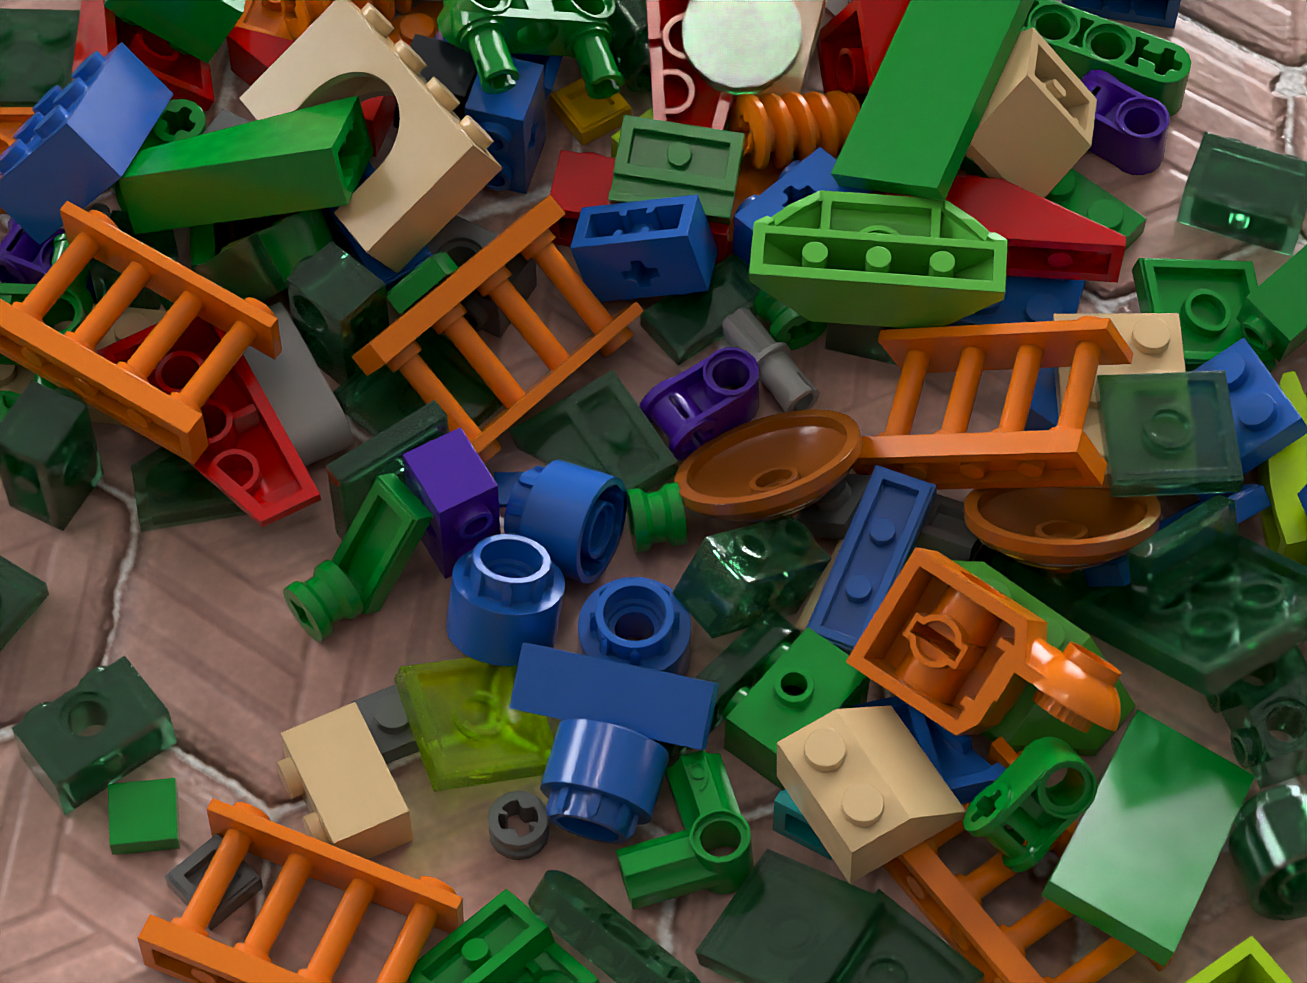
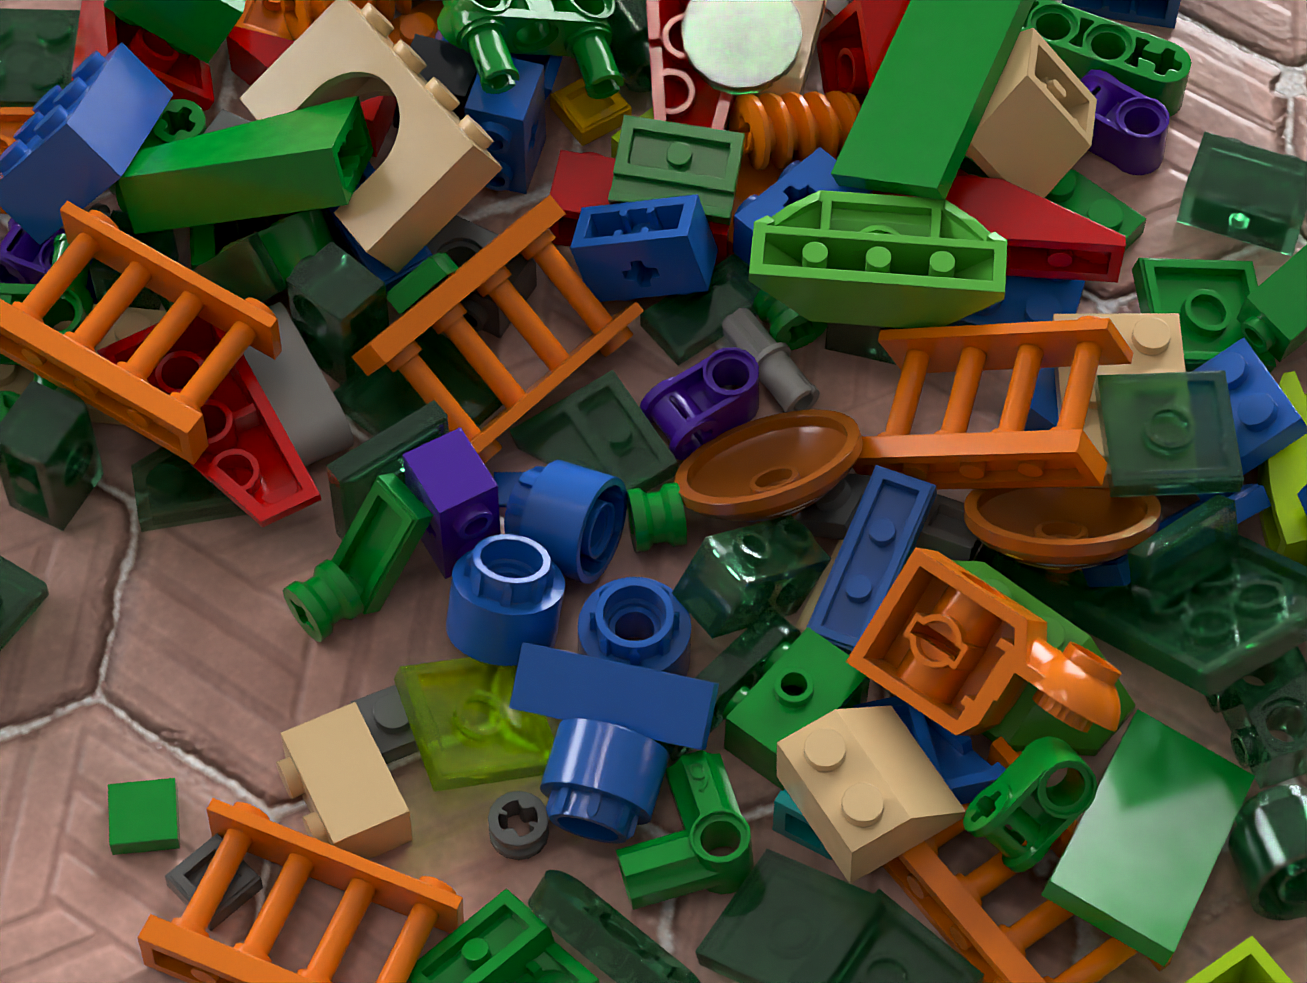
(80, 766): clear green brick -> none

